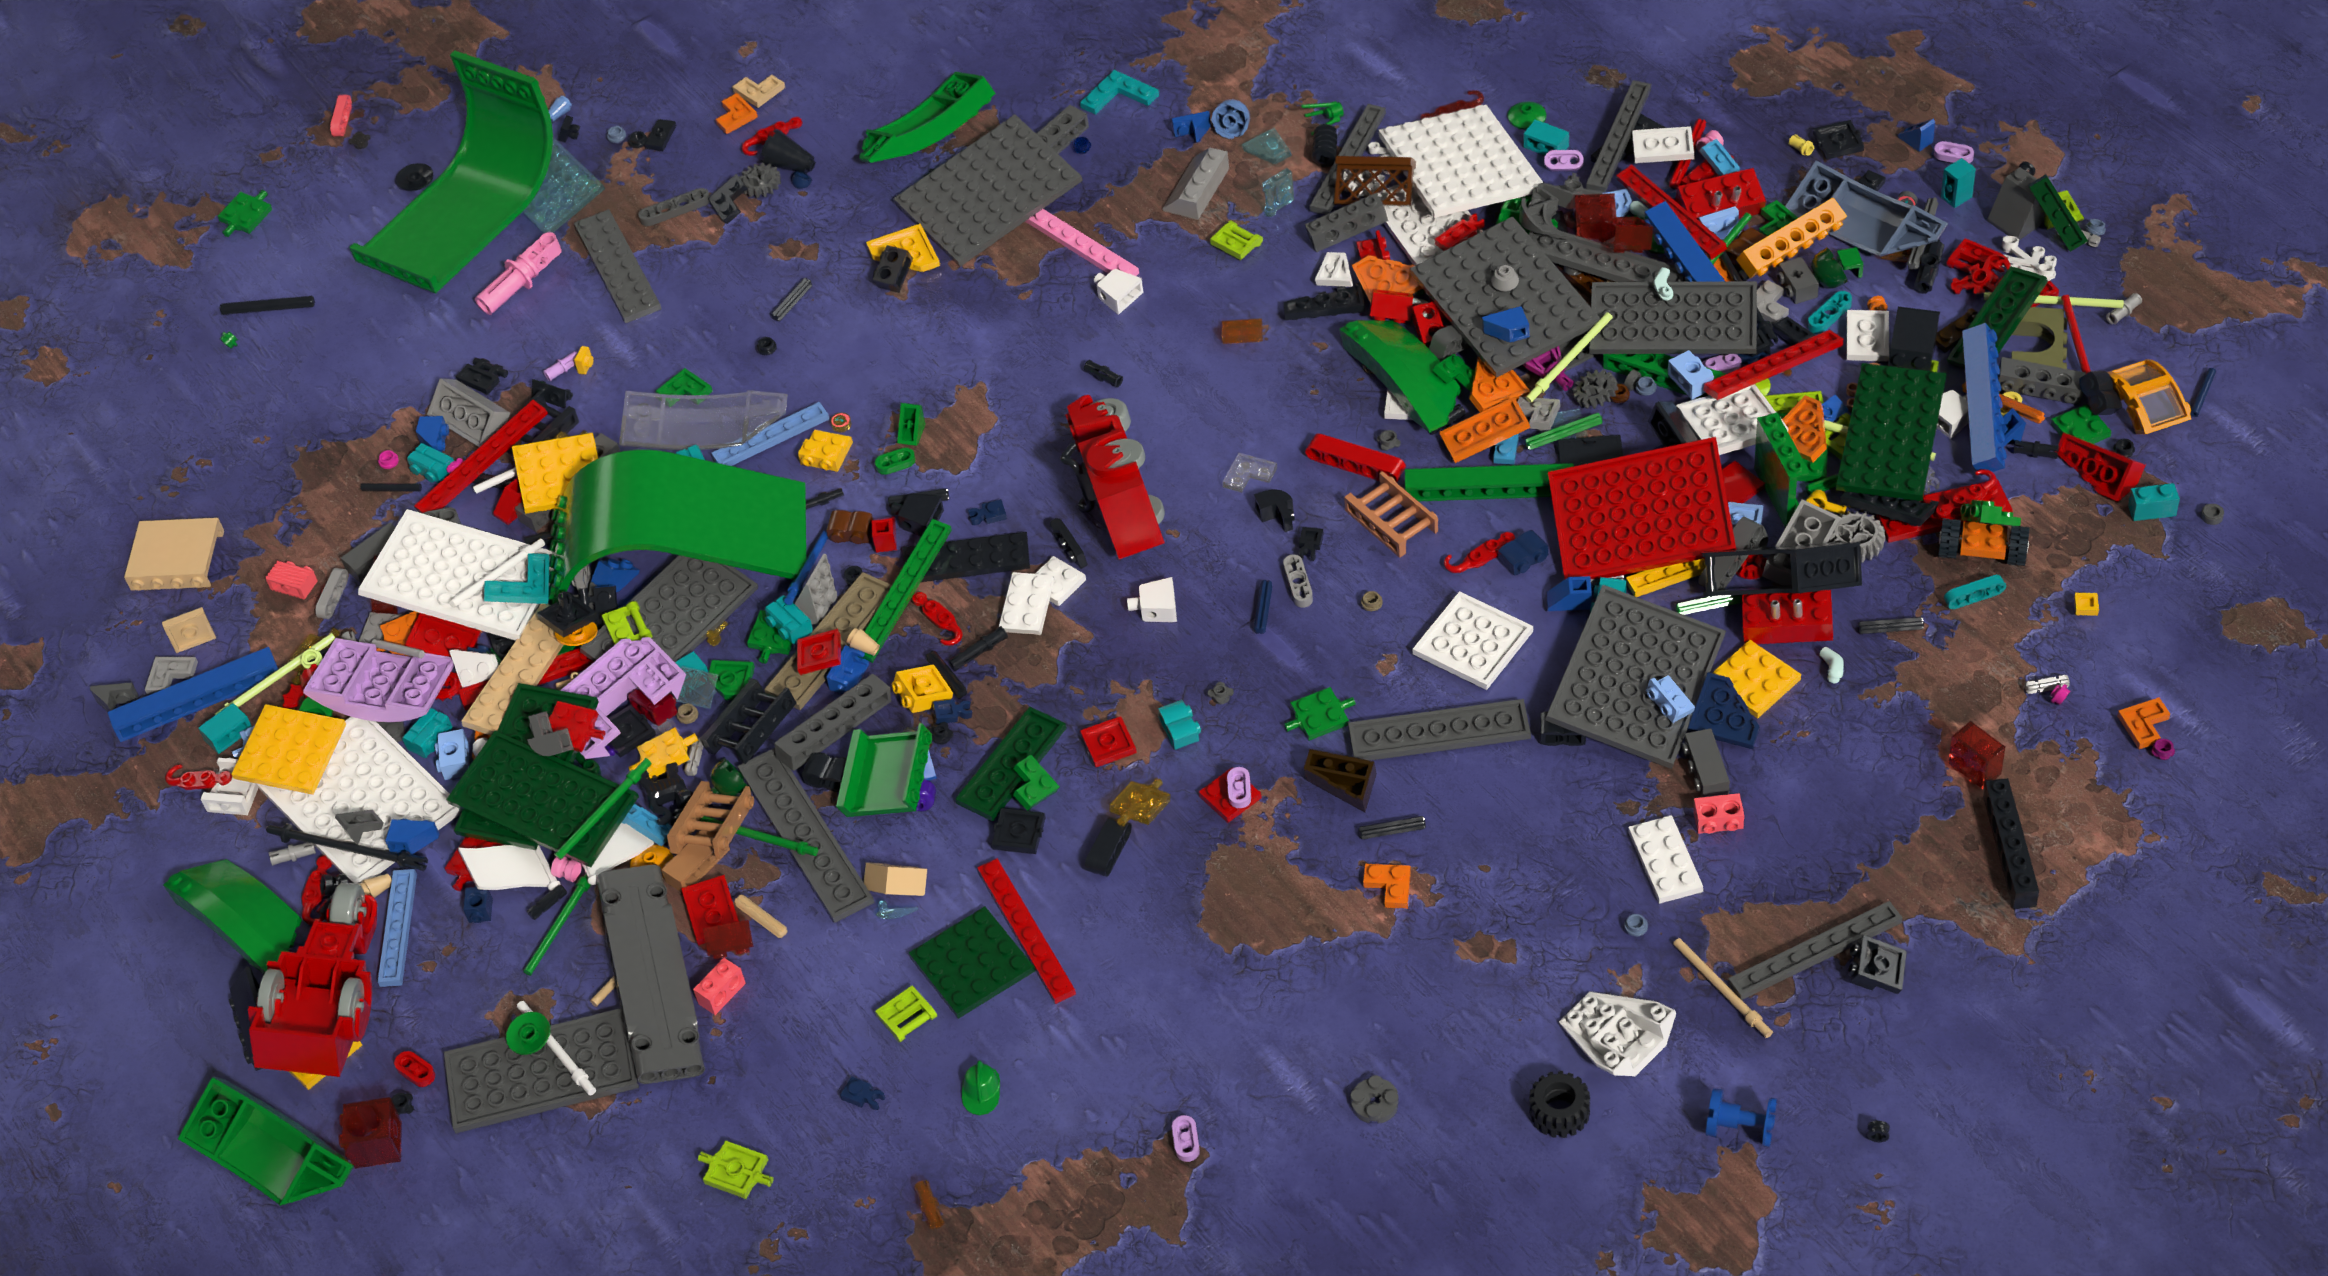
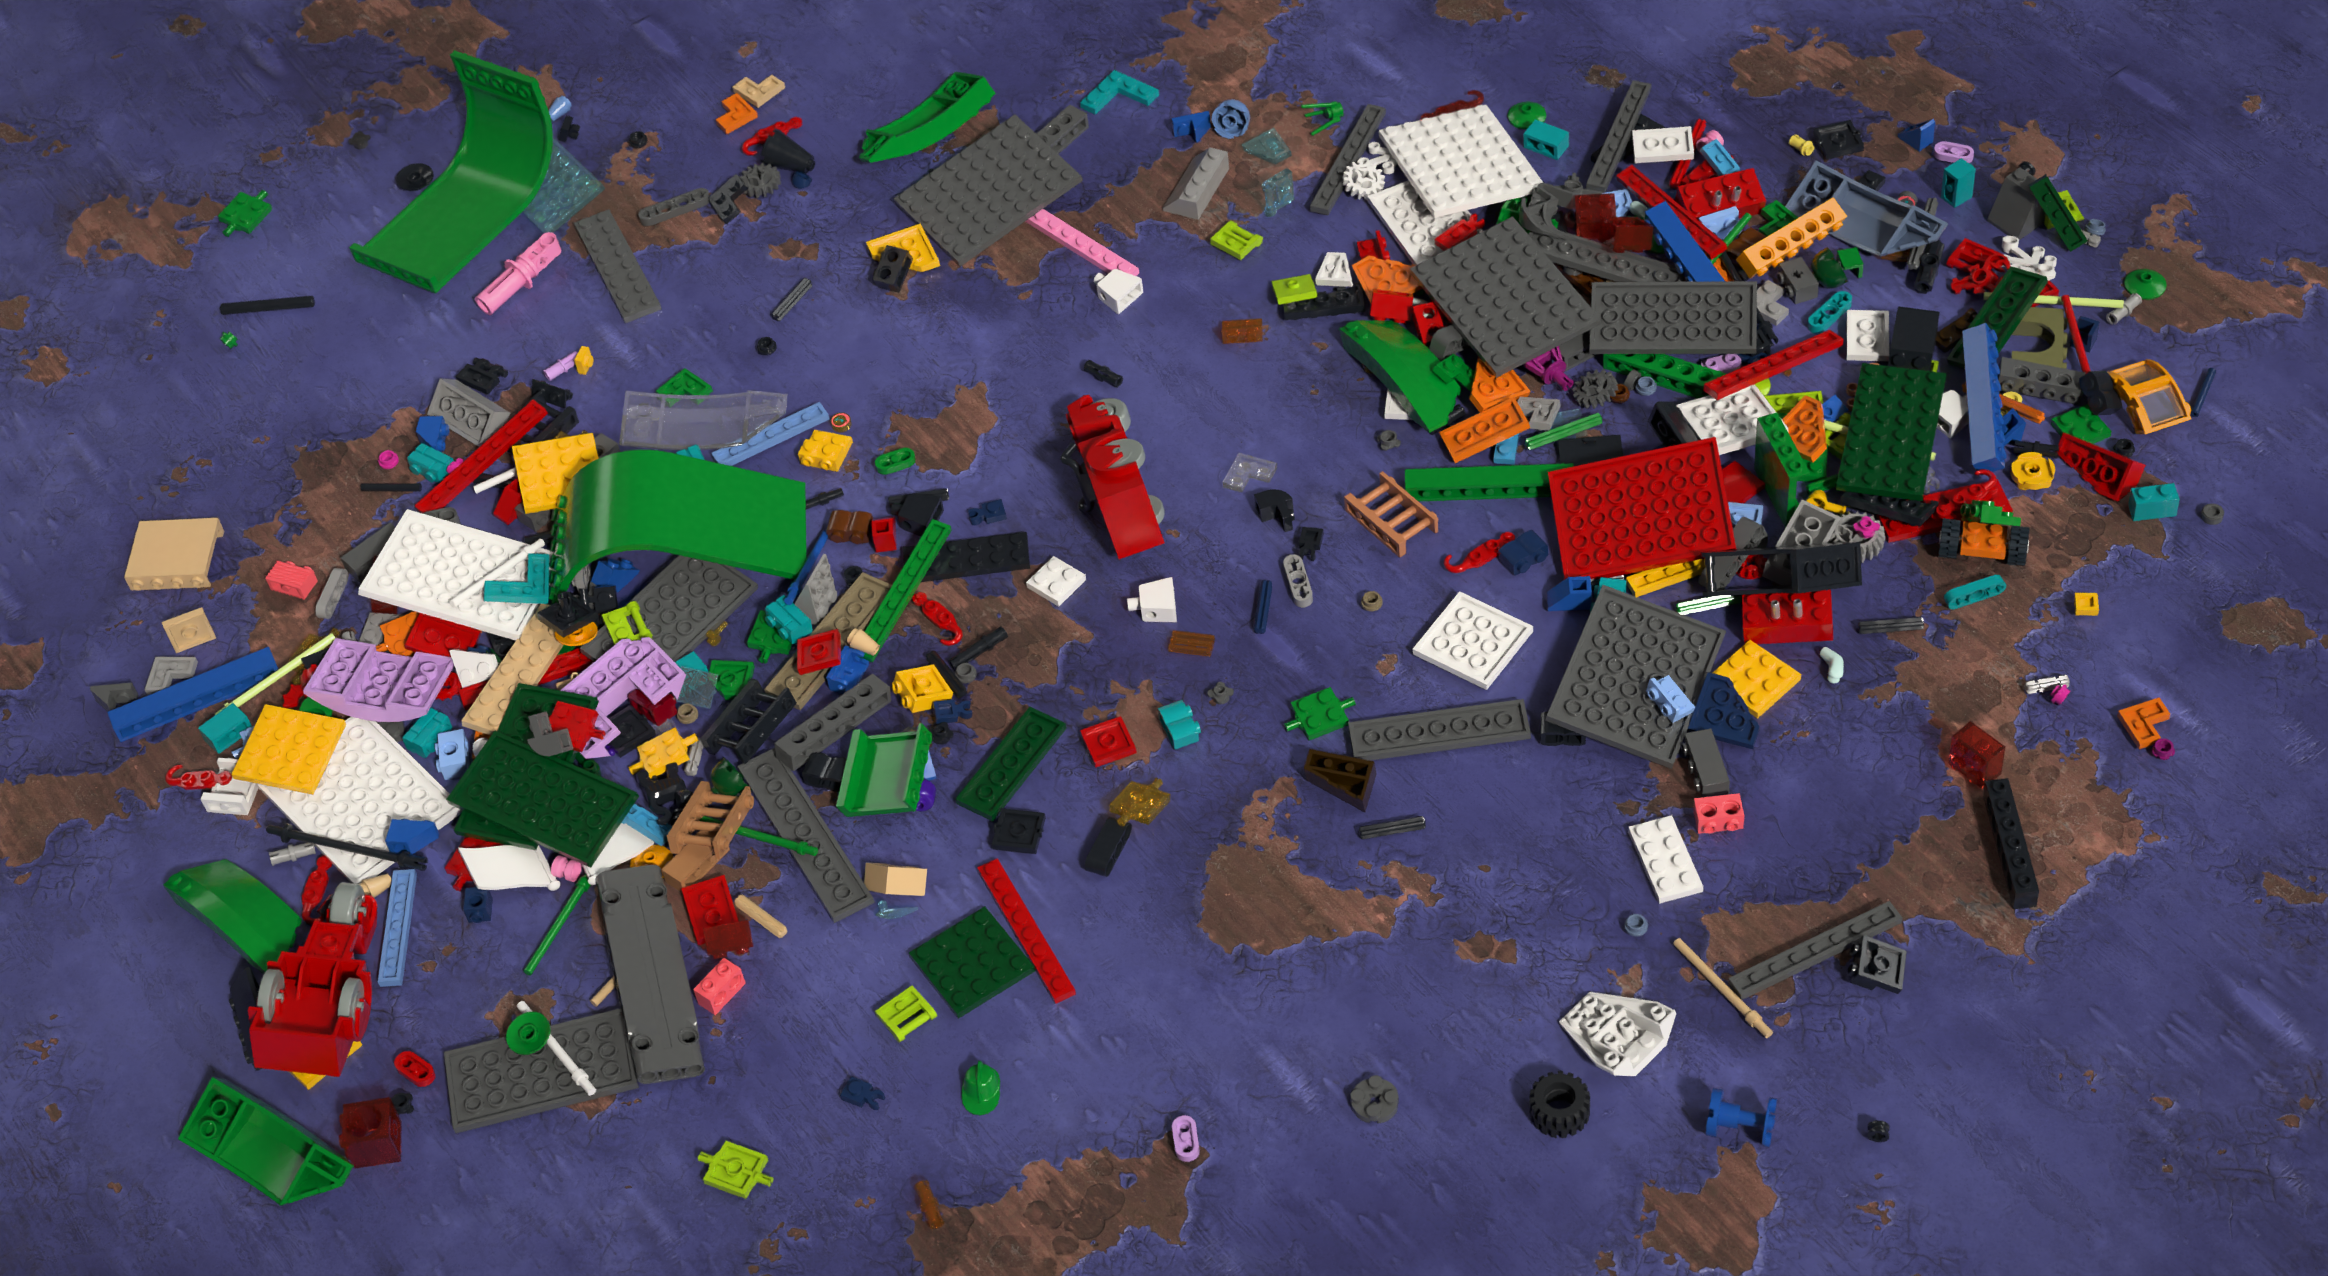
(308, 655): yellowish green plate -> none
(329, 883): black wheel -> none
(341, 115): coral beam -> none
(358, 822): dark grey slope -> none
(398, 648): light grey bar -> none
(547, 902): black axle -> none
(616, 134): sand blue plate -> none
(631, 778): green bar -> none
(660, 135): black plate -> none
(910, 424): green slope -> none
(966, 672): none -> dark grey plate
(1026, 603): white plate -> none
(1038, 783): green plate -> none
(1068, 542): black hinge -> none
(1081, 145): clear blue plate -> none
(1192, 641): none -> clear orange tile
(1217, 798): red plate -> none
(1239, 789): lavender plate -> none
(1294, 289): none -> lime plate
(1324, 145): black piece -> none
(1346, 222): dark grey brick -> none
(1353, 457): red beam -> none
(1378, 164): reddish brown fence -> none
(1393, 879): orange plate -> none
(1504, 278): light grey cone -> none
(1507, 325): blue slope -> none
(1543, 384): yellowish green bar -> none
(1563, 158): lavender plate -> none
(1661, 286): light aqua arm -> none
(1689, 374): light blue brick -> none
(1791, 331): black plate -> none
(1866, 527): none -> dark pink plate
(1877, 303): orange bush -> none
(2026, 480): none -> yellow plate
(2088, 331): none -> dark blue panel
(2146, 283): none -> green dish

